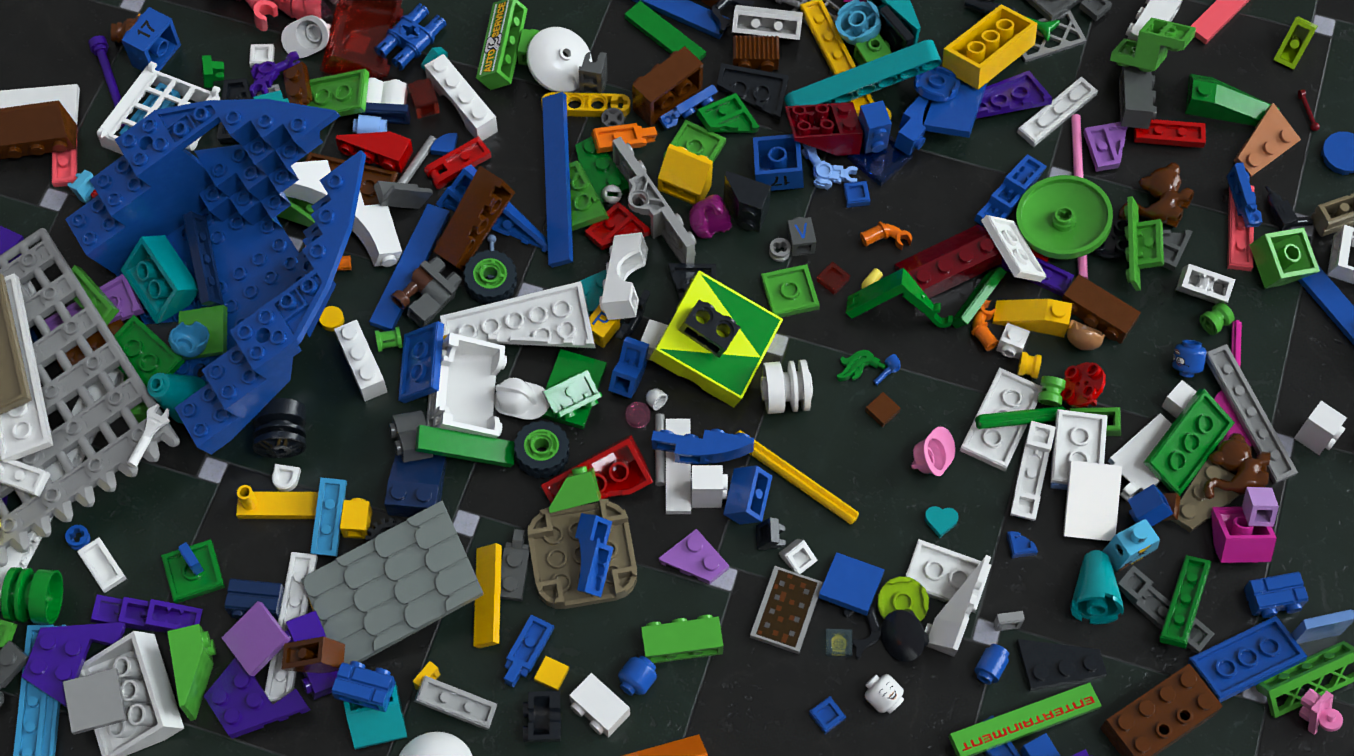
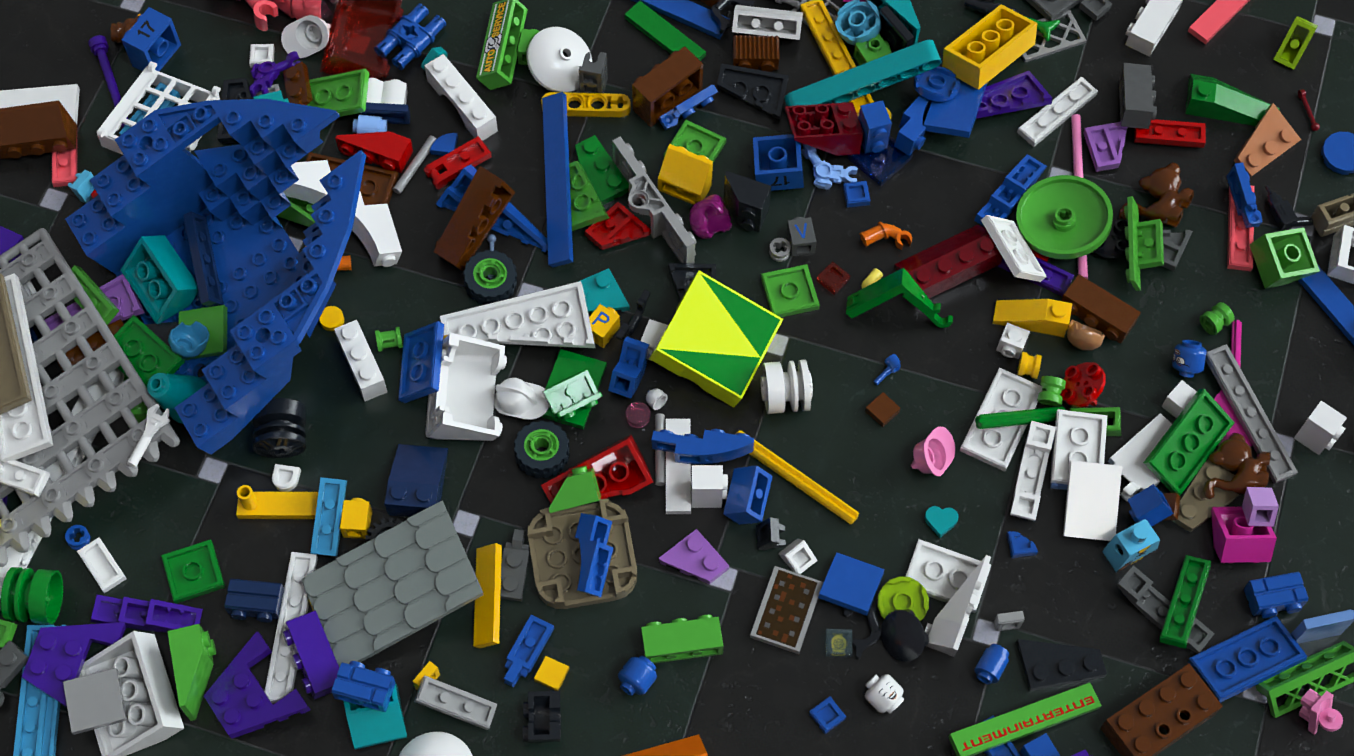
(190, 558): blue tile -> none
(211, 71): green tile -> none
(255, 638): medium lavender tile -> none
(313, 655): reddish brown slope -> none
(401, 194): dark grey panel -> none
(404, 431): dark grey brick -> none
(417, 250): blue tile -> none
(423, 98): clear red brick -> none
(433, 287): dark grey hips -> none
(464, 446): green tile -> none
(599, 705): white brick -> none
(611, 199): white hinge -> none
(612, 116): flat silver wheel -> none
(626, 256): white arch -> none
(630, 133): orange hinge -> none
(706, 333): black brick -> none
(727, 116): green wing -> none
(856, 364): green piece -> none
(978, 297): green tile -> none
(980, 327): orange piece -> none
(1097, 590): teal cone -> none
(1152, 44): bright green bracket -> none
(1205, 284): white brick -> none

